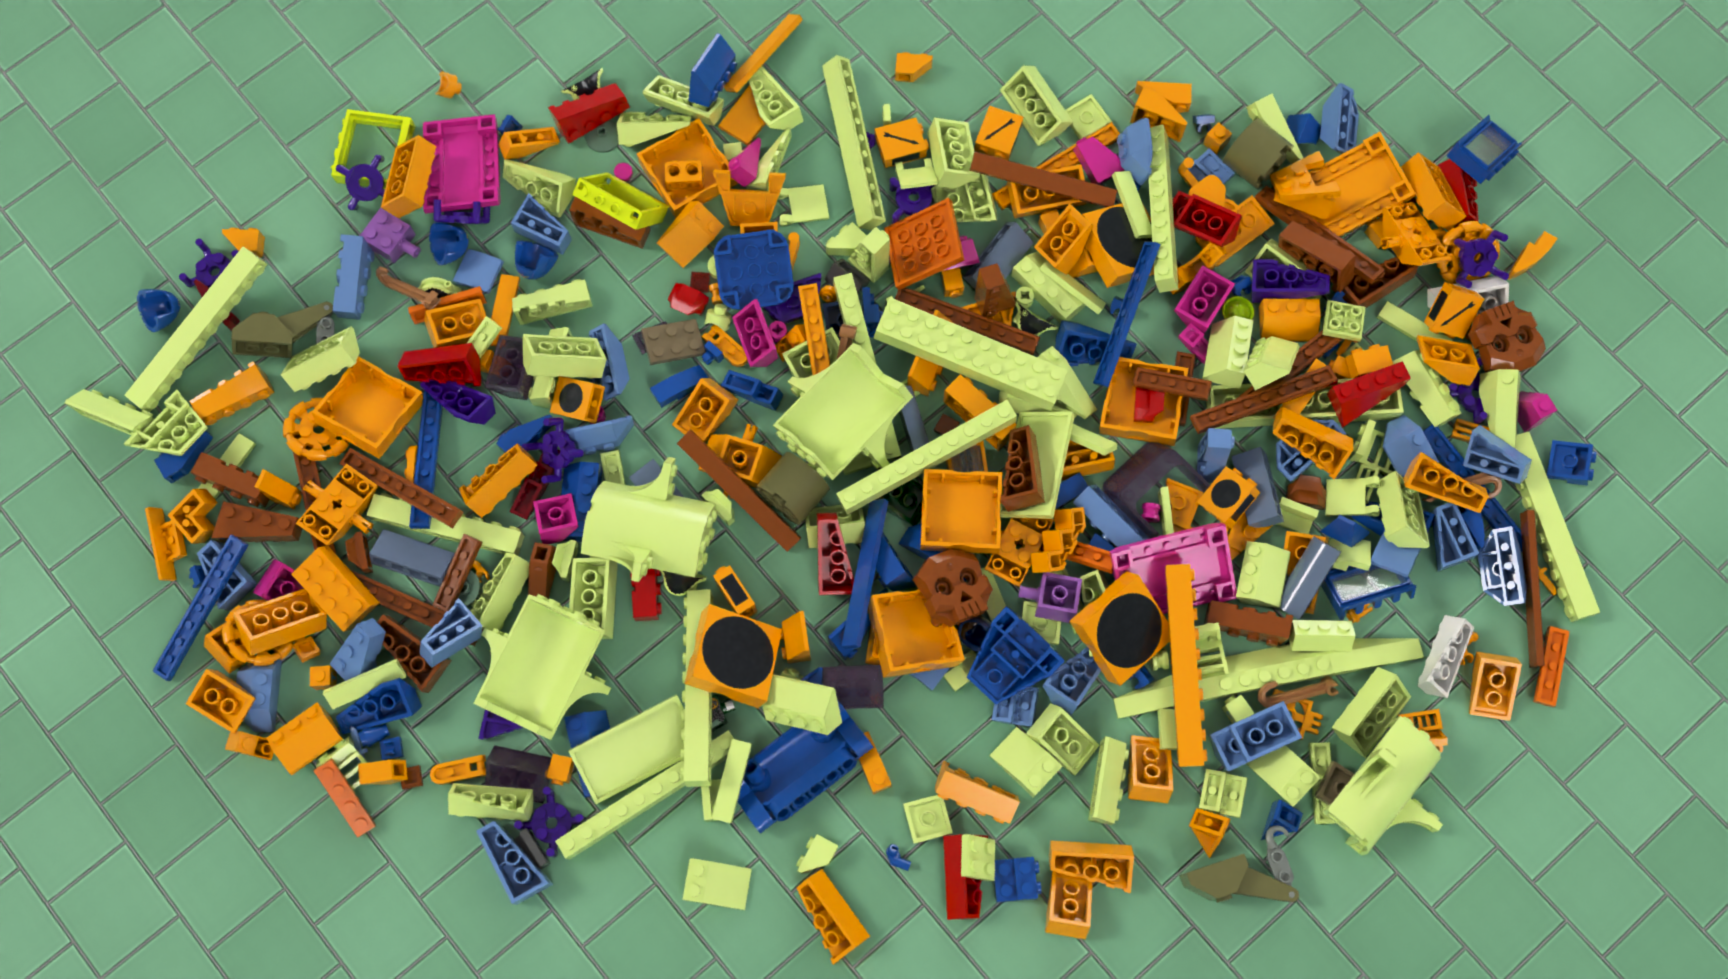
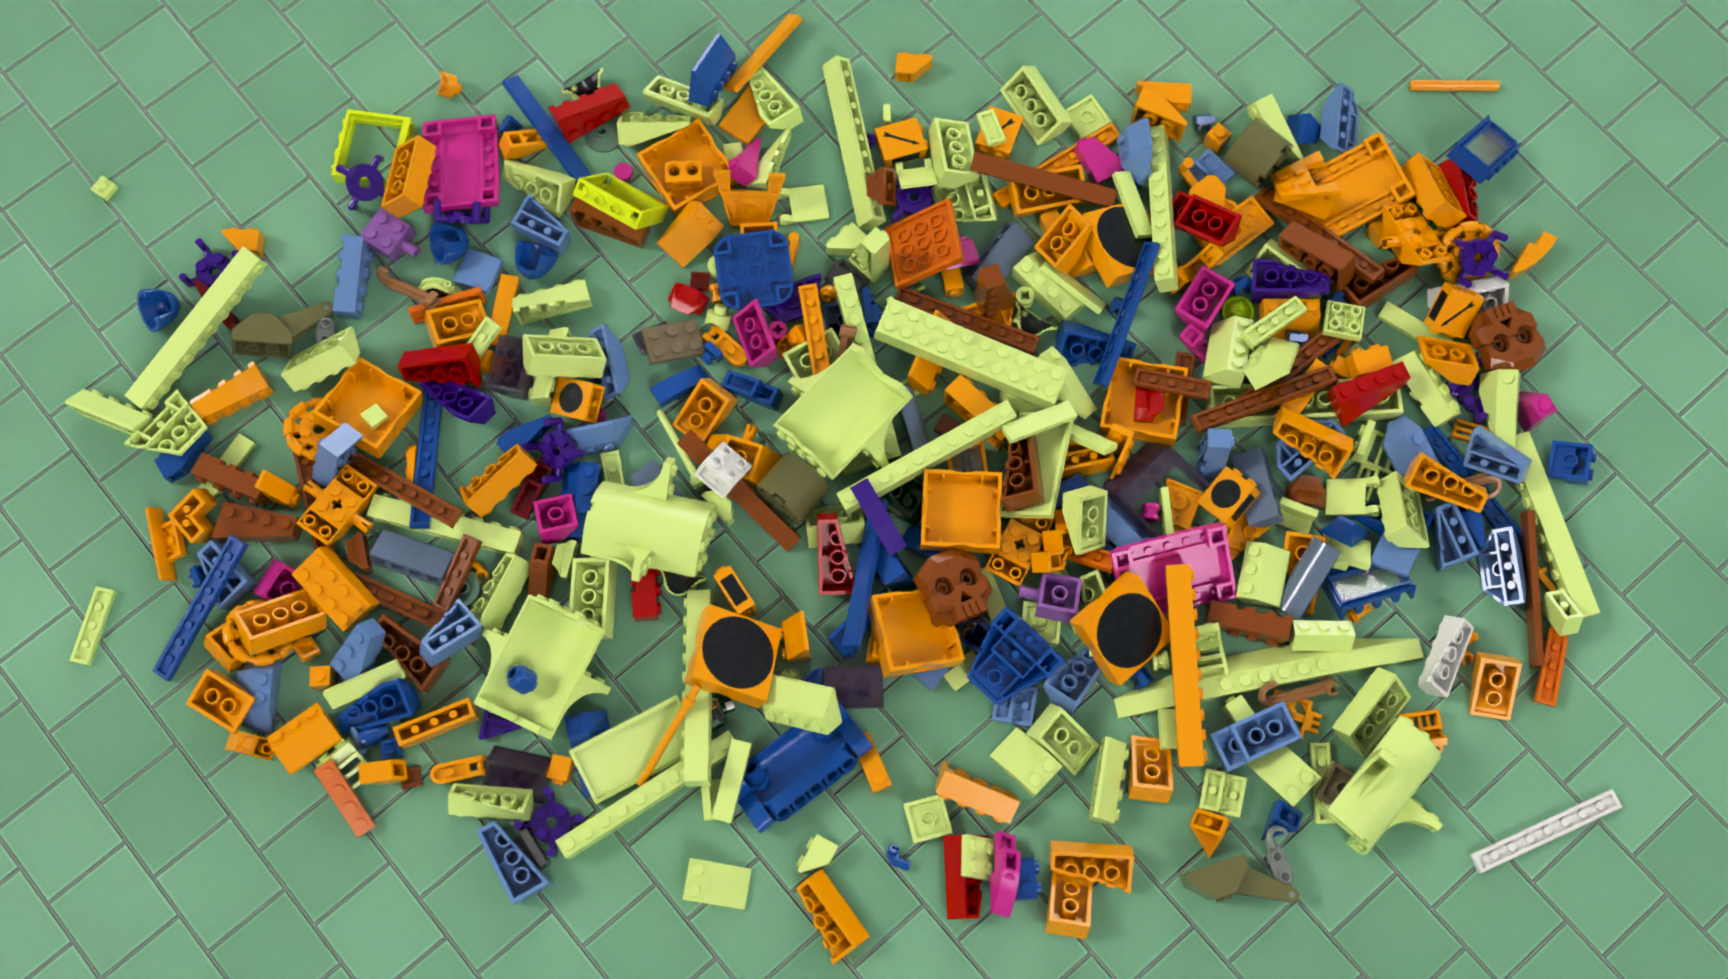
(93, 626): none -> yellowish green tile
(104, 188): none -> yellowish green tile
(334, 453): none -> medium blue wedge
(374, 416): none -> yellowish green tile
(436, 723): none -> light orange brick
(522, 679): none -> blue head
(545, 128): none -> blue tile
(687, 703): none -> light orange bar
(695, 482): none -> yellowish green piece
(722, 470): none -> white bracket
(878, 517): none -> dark purple tile
(882, 186): none -> dark orange slope
(991, 128): none -> yellowish green tile
(1006, 875): none -> dark pink slope
(1039, 422): none -> yellowish green tile
(1086, 518): none -> yellowish green slope
(1125, 443): none -> light orange bracket
(1273, 322): none -> yellowish green tile
(1296, 336): none -> tile
(1454, 85): none -> light orange axle
(1545, 831): none -> white tile
(1561, 612): none -> yellowish green brick

